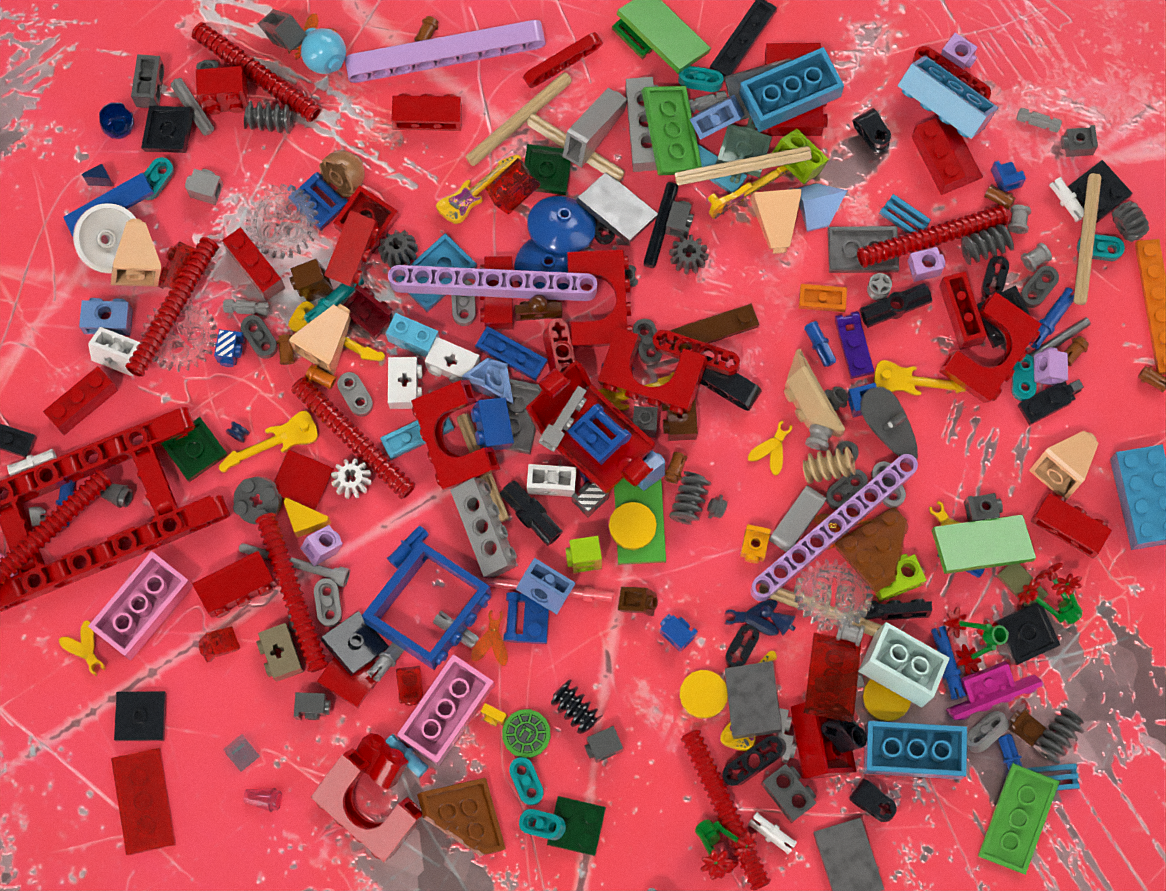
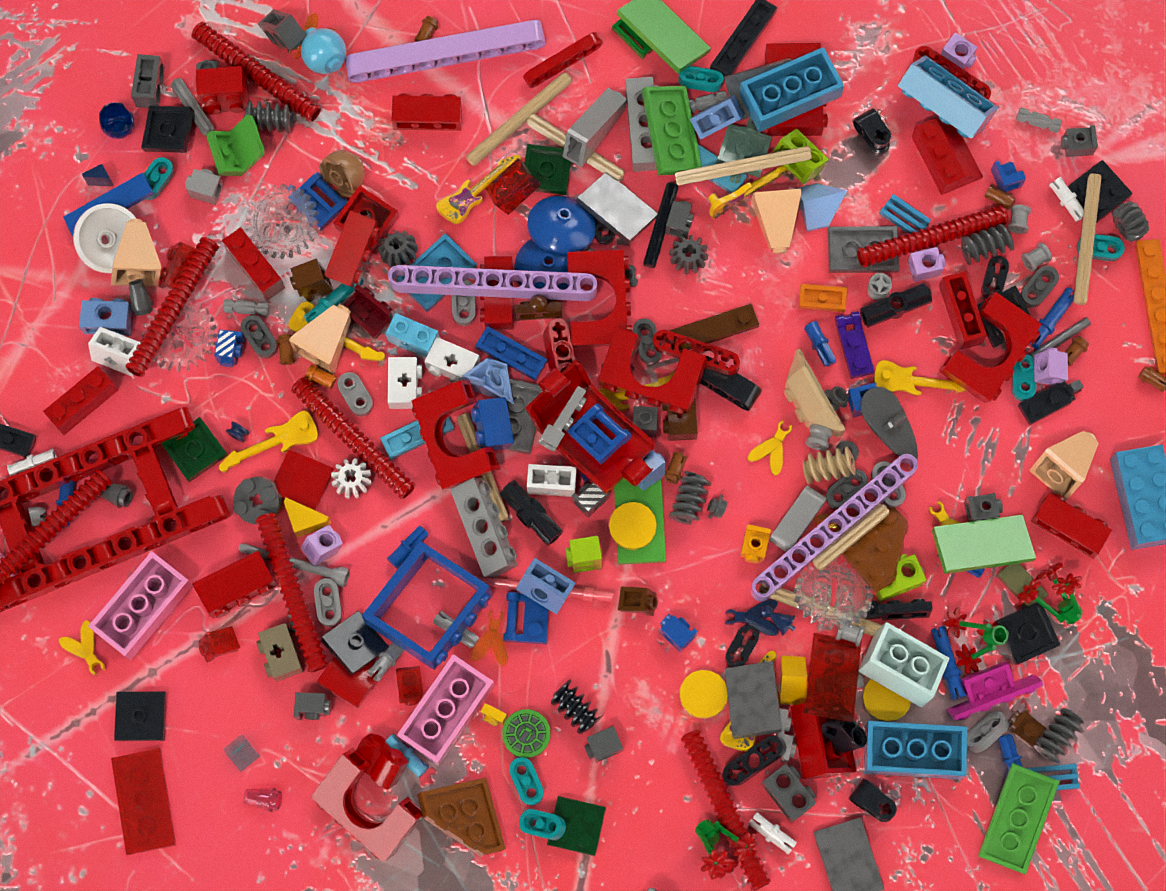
(139, 298): none -> dark grey cone
(236, 149): none -> bright green bracket
(792, 680): none -> yellow slope
(850, 537): none -> tan axle

